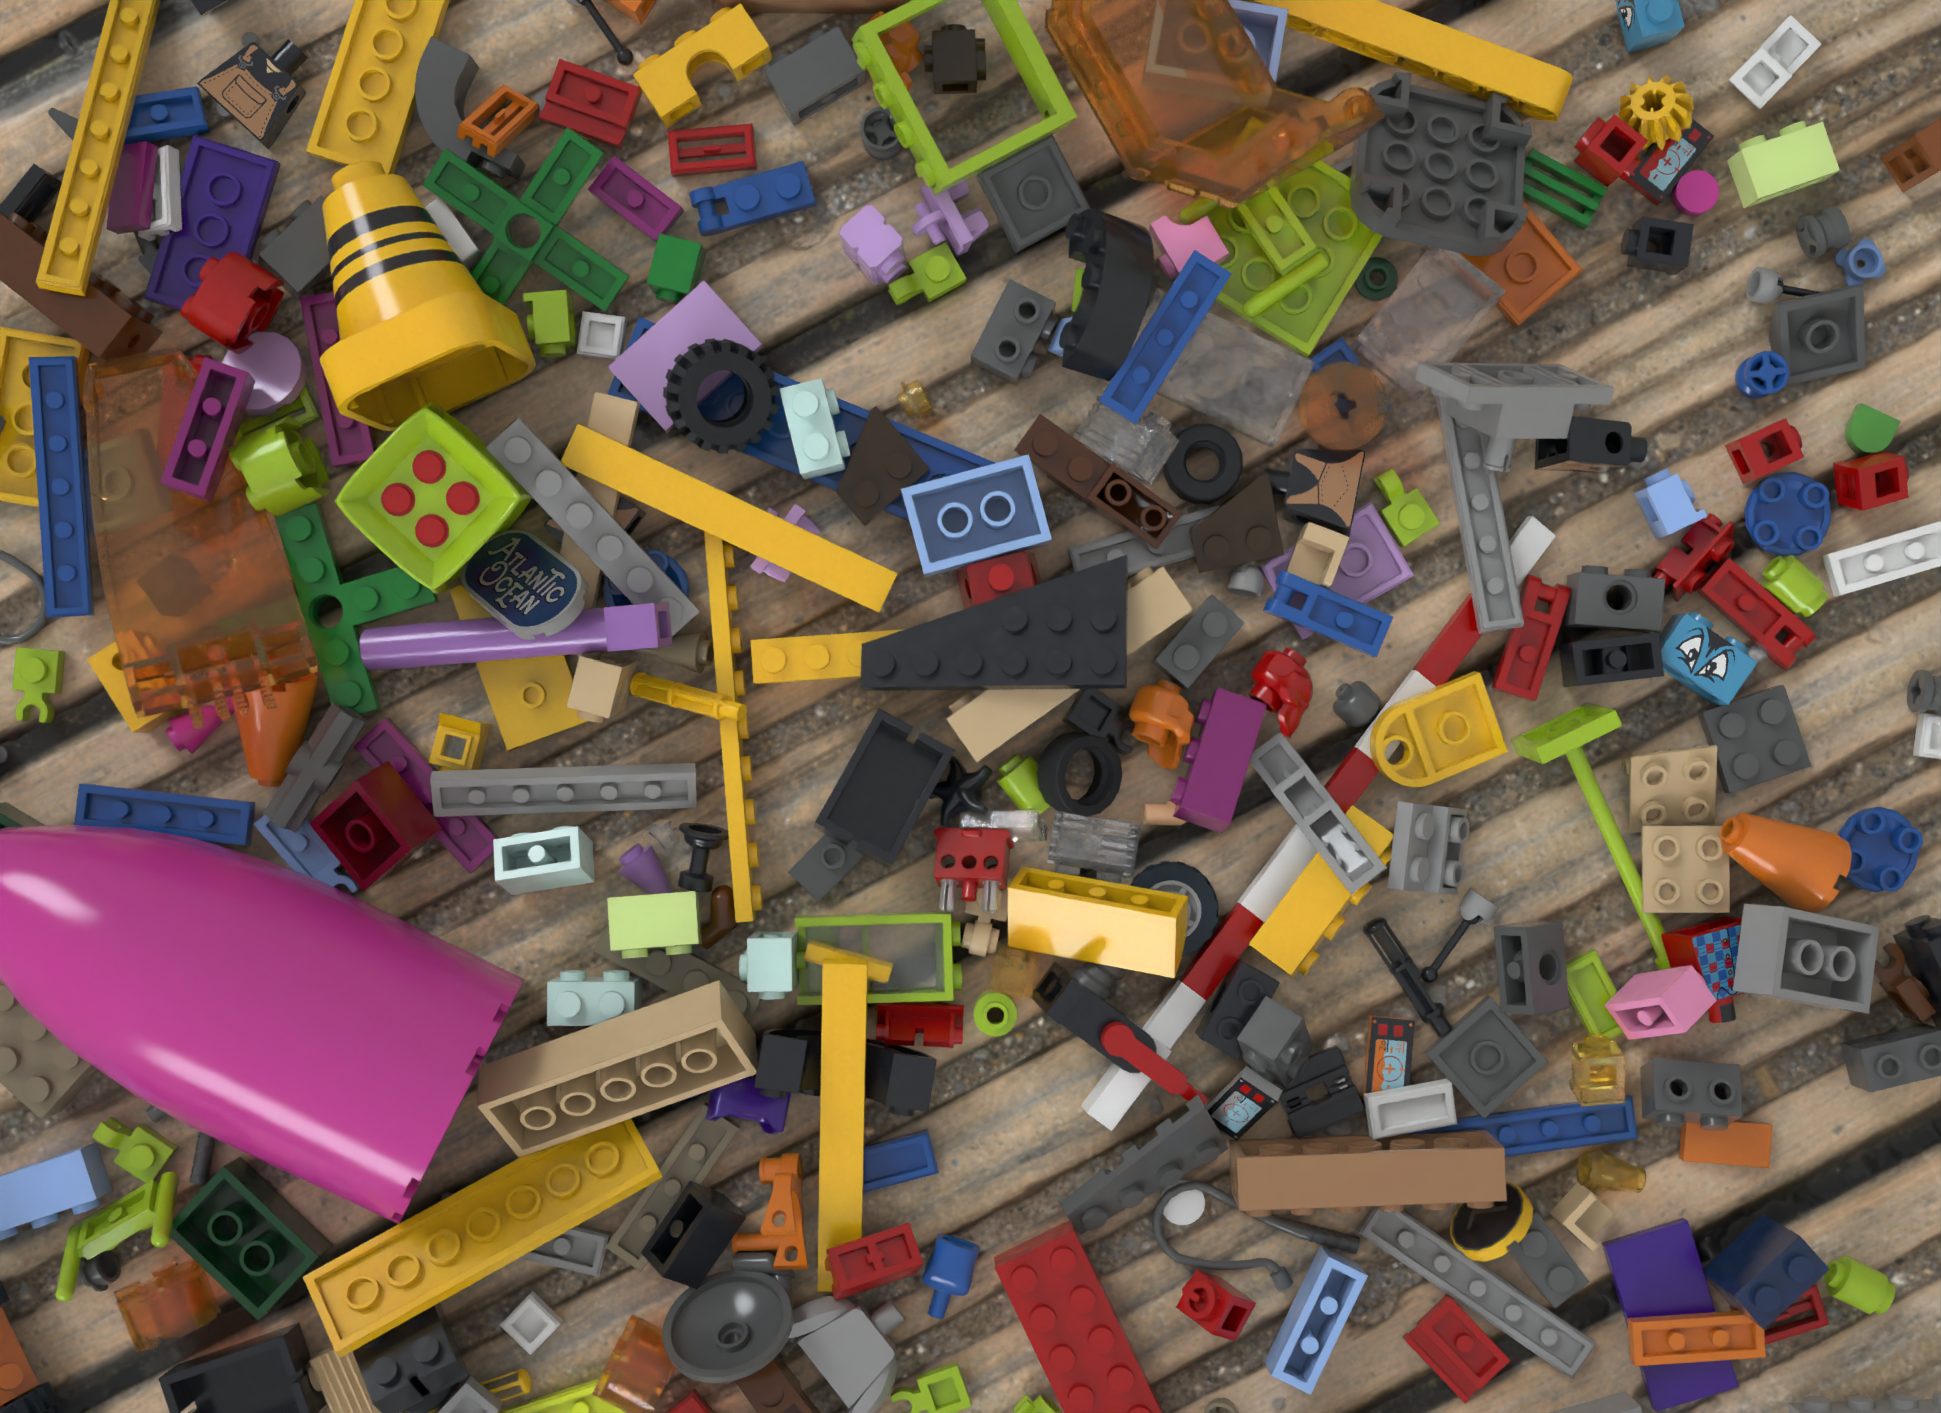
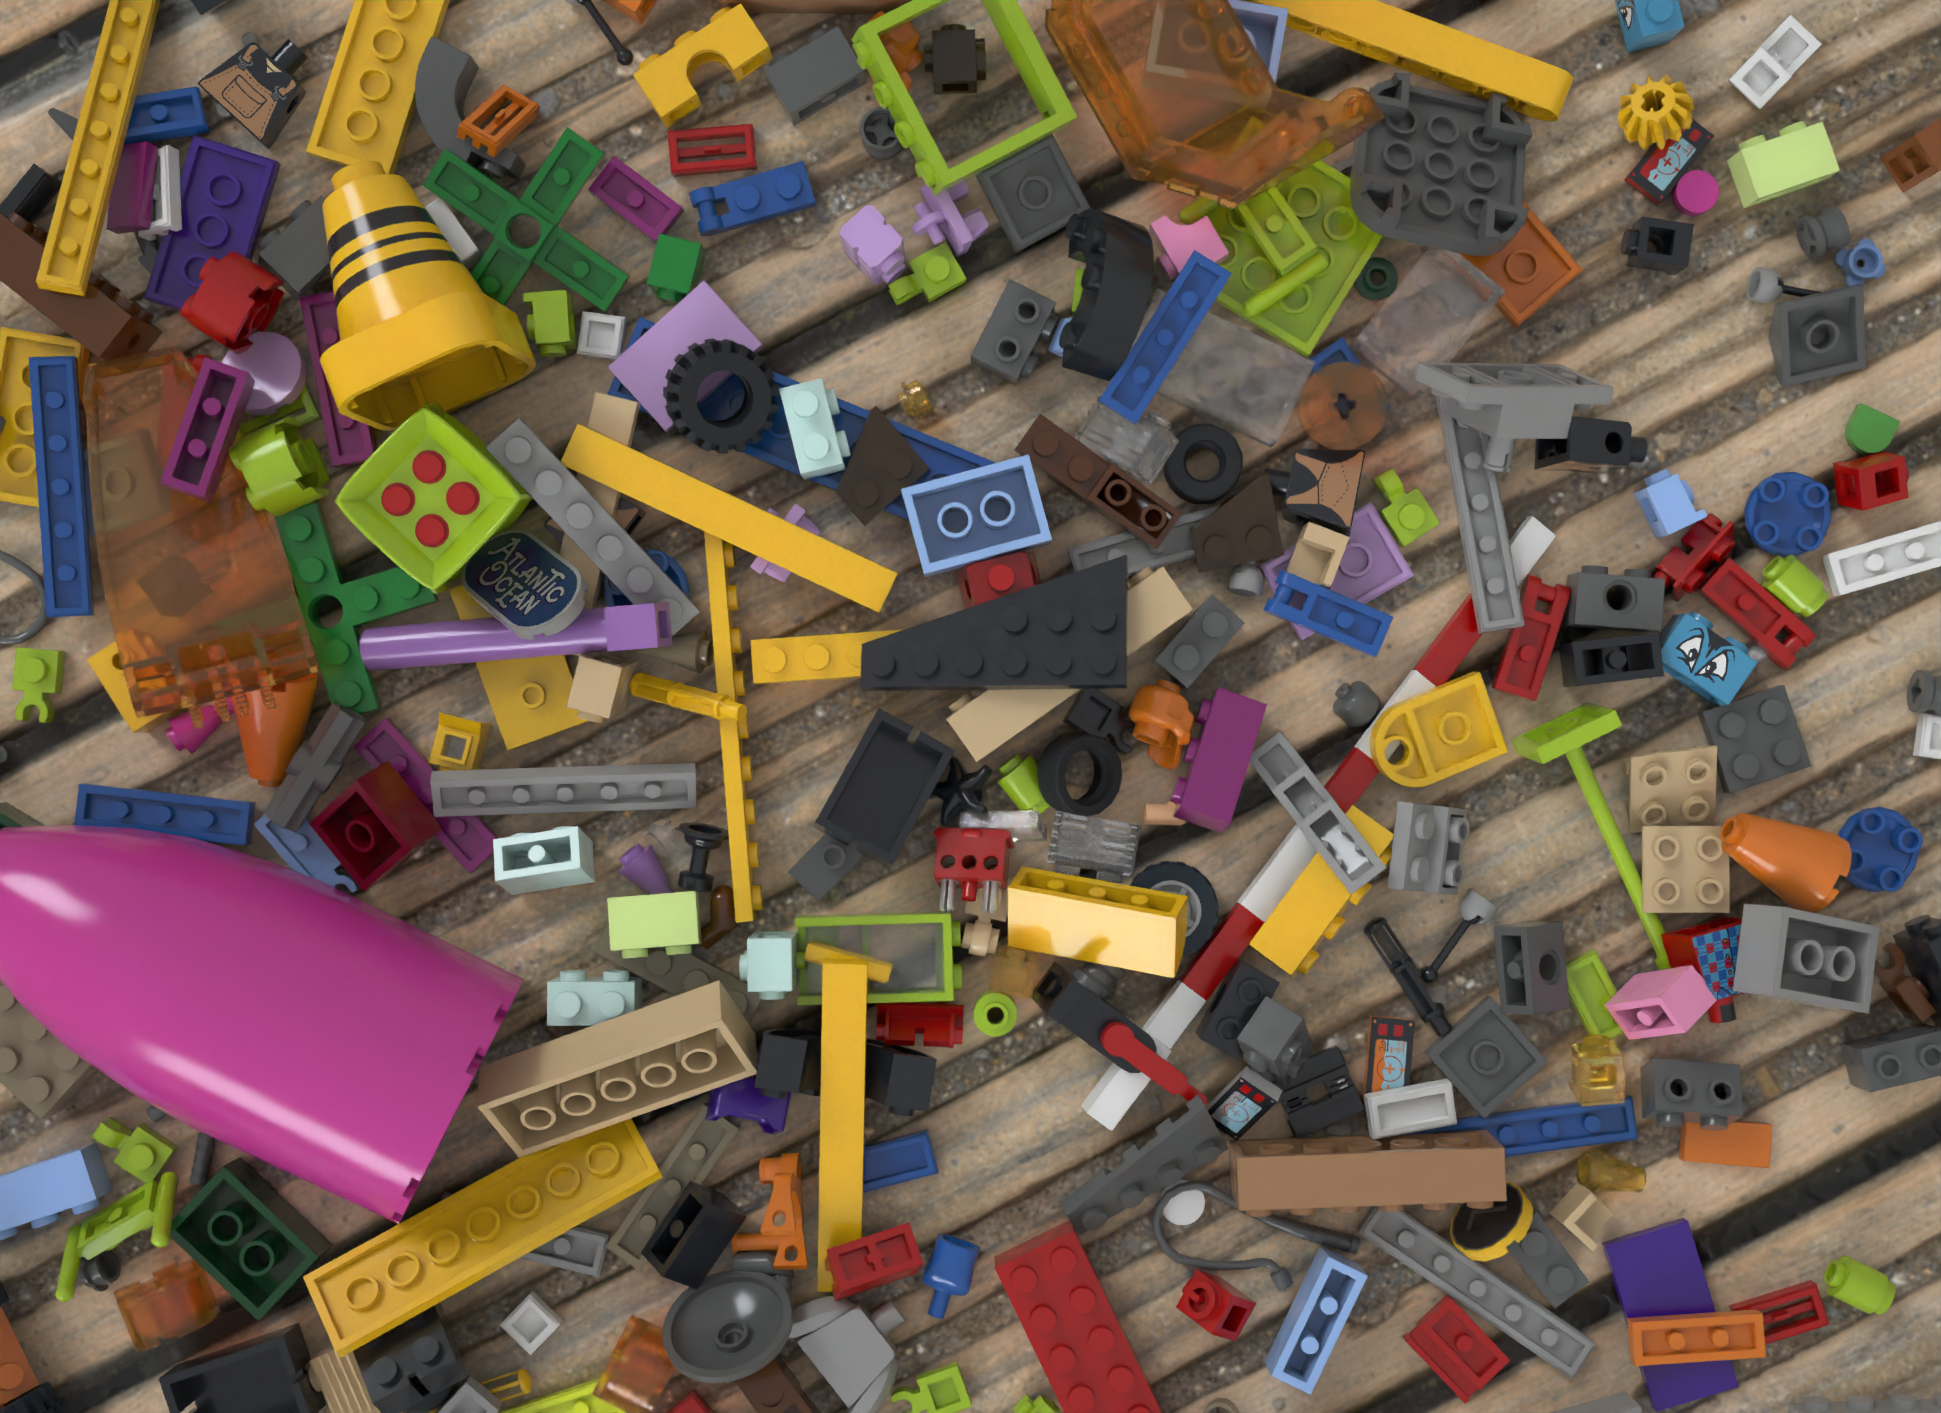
(590, 103): red plate -> none
(1285, 684): red head -> none
(1569, 176): green tile -> none
(1609, 150): red brick -> none
(1749, 458): red brick -> none
(1764, 1270): dark blue brick -> none
(1771, 370): blue wheel -> none

